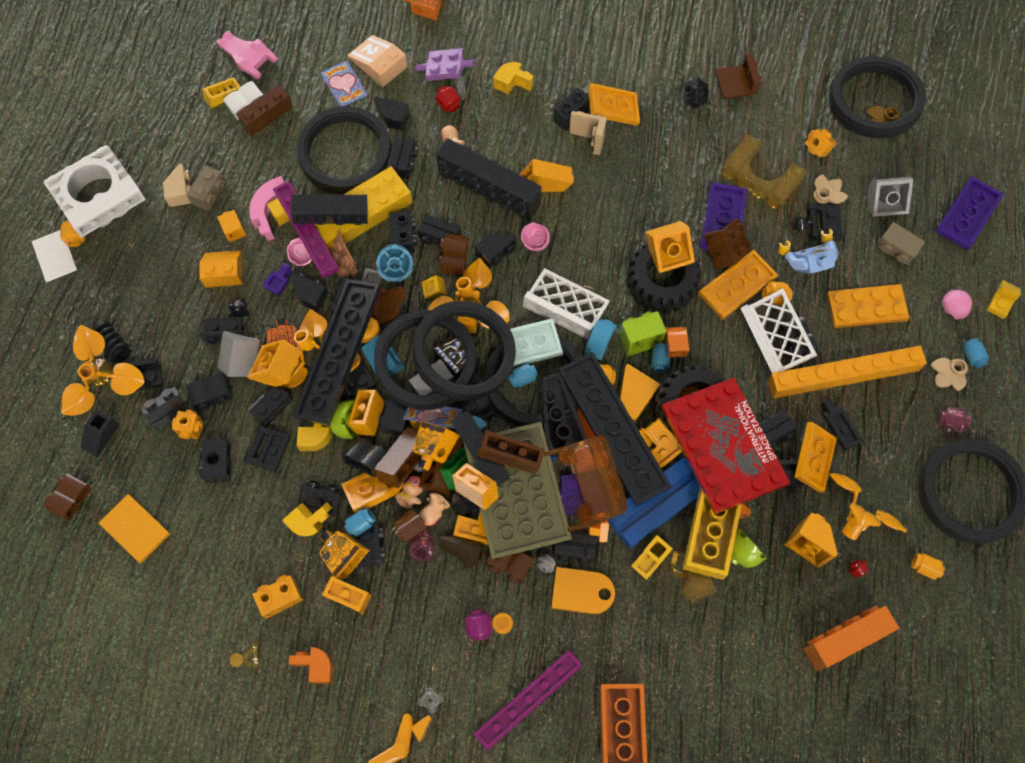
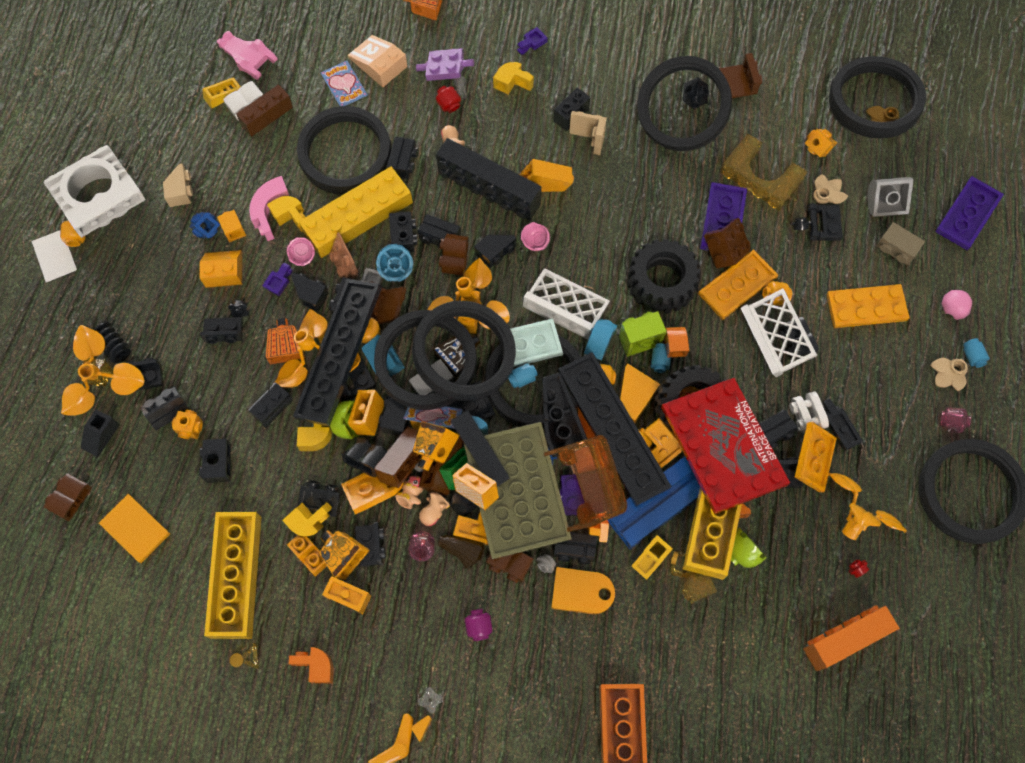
(206, 188): dark tan brick -> none
(209, 392): black brick -> none
(210, 225): none -> blue brick
(233, 575): none -> yellow brick
(237, 354): light grey slope -> none
(272, 451): black plate -> none
(275, 363): light orange slope -> none
(277, 596): light orange brick -> none
(307, 553): none -> light orange slope
(308, 234): magenta tile -> none
(329, 209): black brick -> none
(360, 522): dark azure brick -> none
(393, 113): black slope -> none
(408, 526): reddish brown brick -> none
(434, 287): yellow slope -> none
(502, 623): light orange tile -> none
(510, 452): reddish brown brick -> none
(528, 700): magenta tile -> none
(533, 39): none -> dark purple plate
(614, 104): light orange tile -> none
(667, 68): none -> black tyre
(670, 246): light orange slope -> none
(799, 407): none -> white brick
(813, 258): light blue torso -> none
(813, 540): light orange slope -> none
(846, 372): light orange brick -> none
(927, 566): light orange brick -> none
(1004, 299): yellow slope -> none

